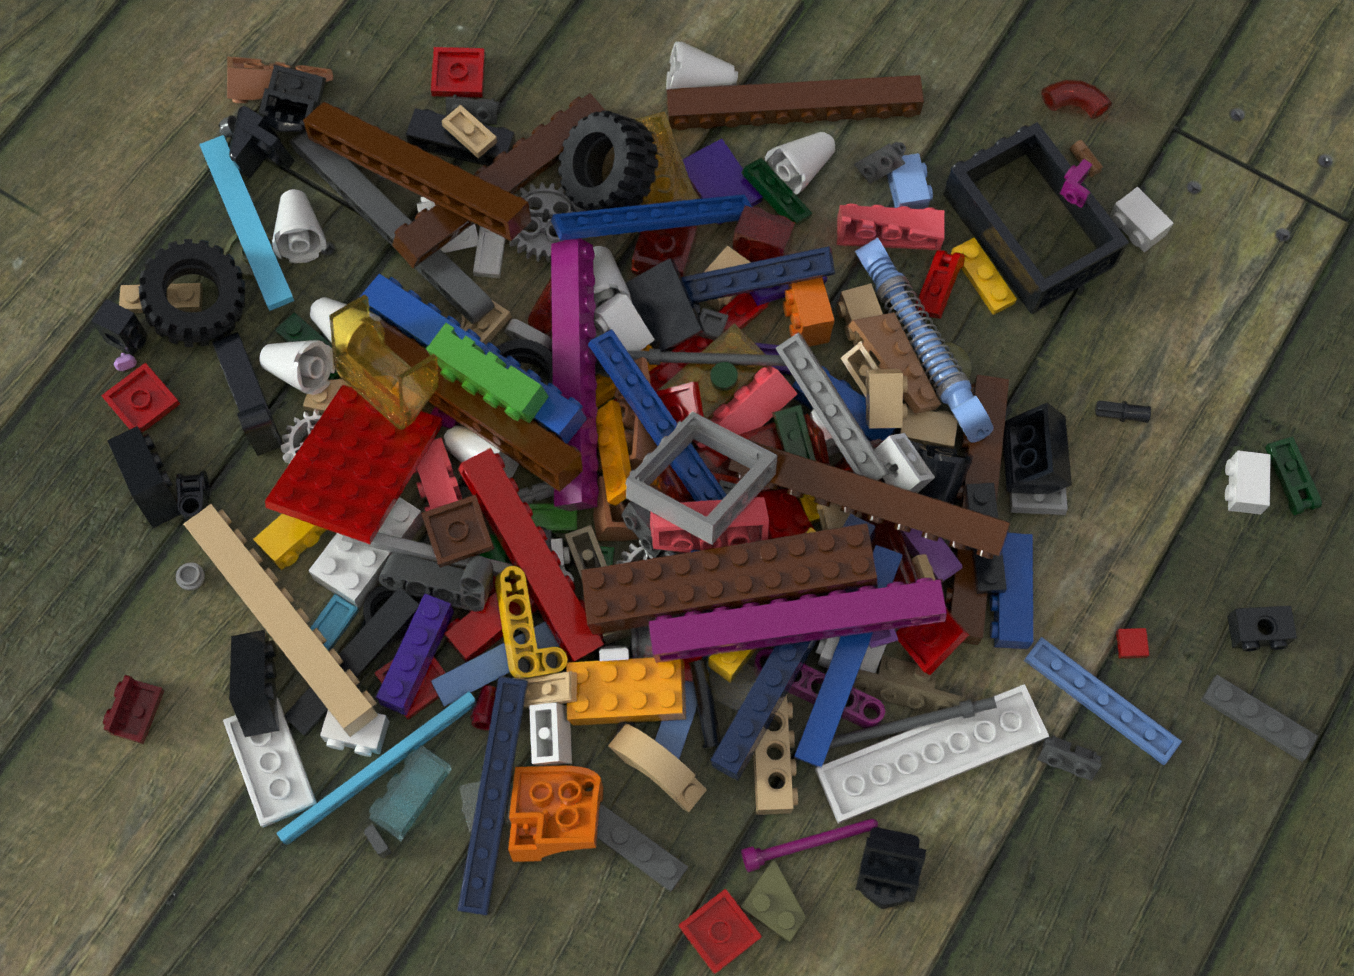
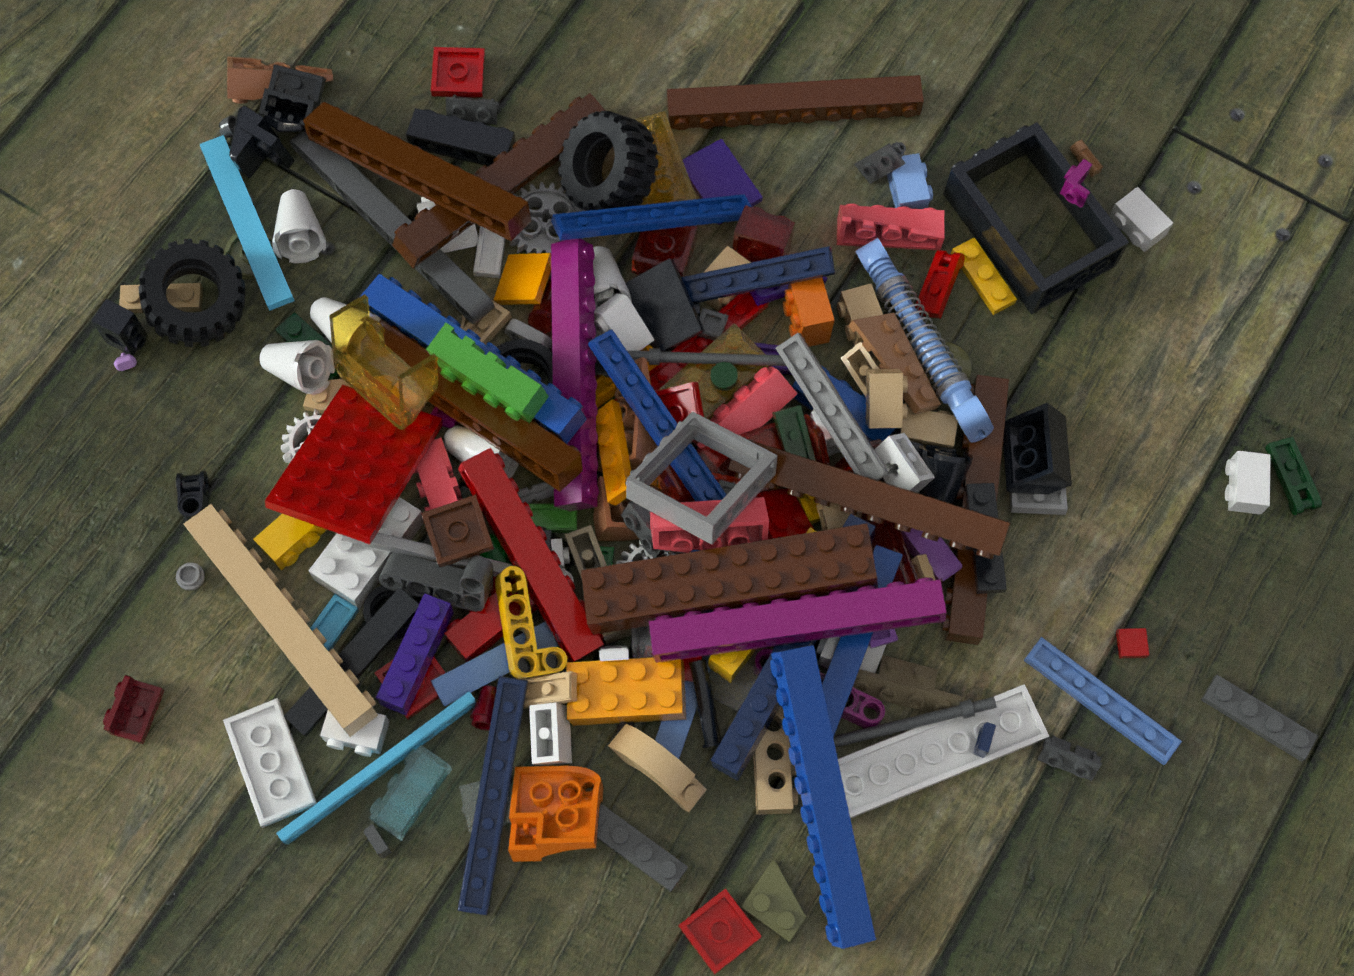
(140, 399): red plate -> none
(144, 475): black wedge -> none
(248, 395): black beam -> none
(253, 683): black wedge -> none
(469, 131): tan plate -> none
(523, 279): none -> light orange tile
(698, 69): white cone -> none
(755, 858): magenta piece -> none
(776, 191): dark green plate -> none
(801, 159): white cone -> none
(823, 797): none -> blue brick
(890, 867): black piece -> none
(932, 642): red plate -> none
(984, 739): none -> dark blue tile
(1014, 608): blue brick -> none
(1076, 93): clear red cylinder -> none
(1123, 411): black axle -> none
(1276, 620): black brick -> none

